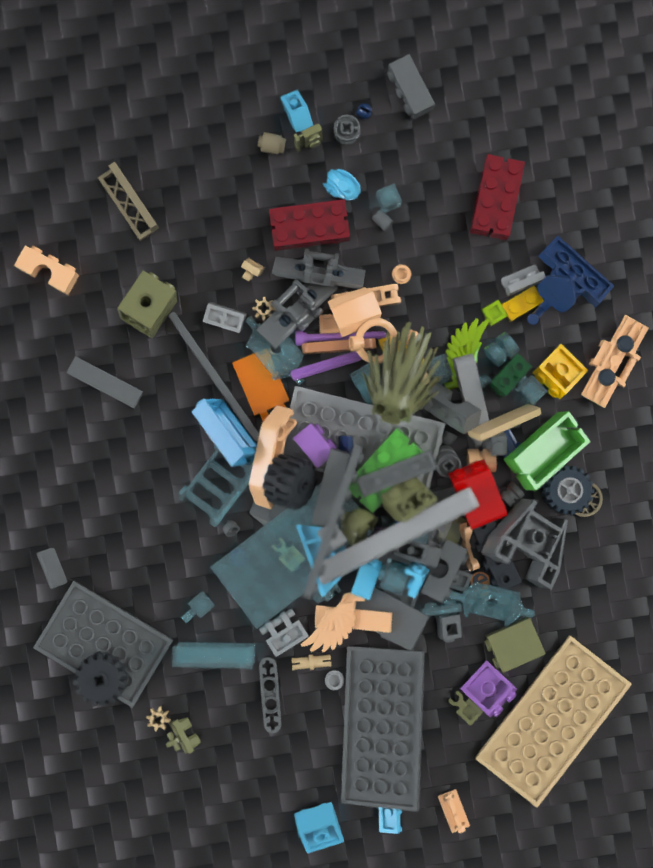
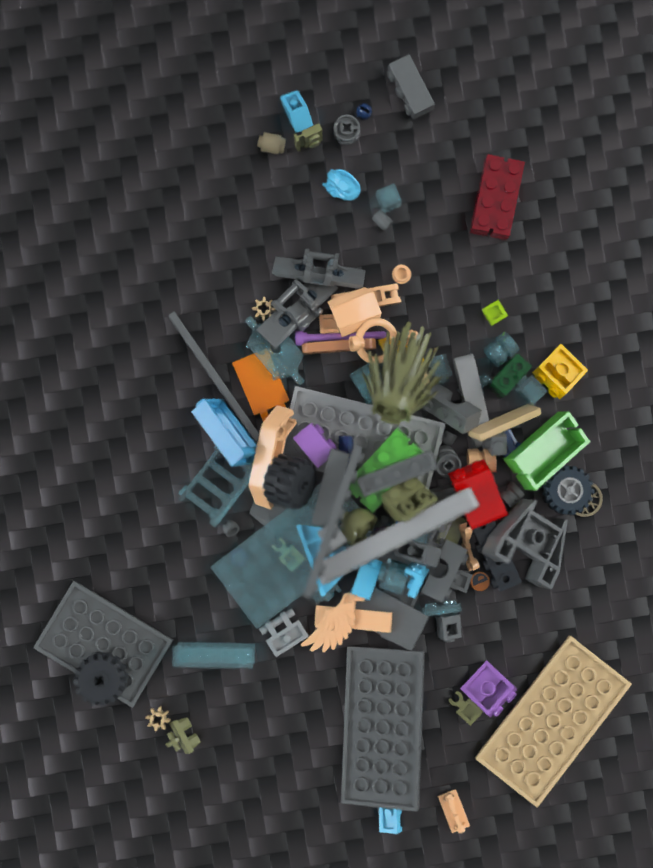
(32, 261): light nougat arch -> none
(52, 568): dark grey slope -> none
(104, 382): dark grey tile -> none
(147, 218): dark tan fence -> none
(152, 293): olive brick -> none
(199, 605): clear light blue plate -> none
(224, 317): light grey hinge -> none
(252, 268): tan tile -> none
(270, 694): dark grey beam -> none
(309, 225): dark red piece -> none
(311, 662): tan pin -> none
(318, 827): medium azure slope -> none
(325, 365): medium lavender axle -> none
(334, 680): light grey plate -> none
(465, 343): lime animal -> none
(506, 607): clear light blue plate -> none
(514, 645): olive brick -> none
(522, 280): light grey bracket -> none
(522, 303): yellow plate -> none
(569, 279): dark blue plate -> none
(609, 357): light nougat piece -> none

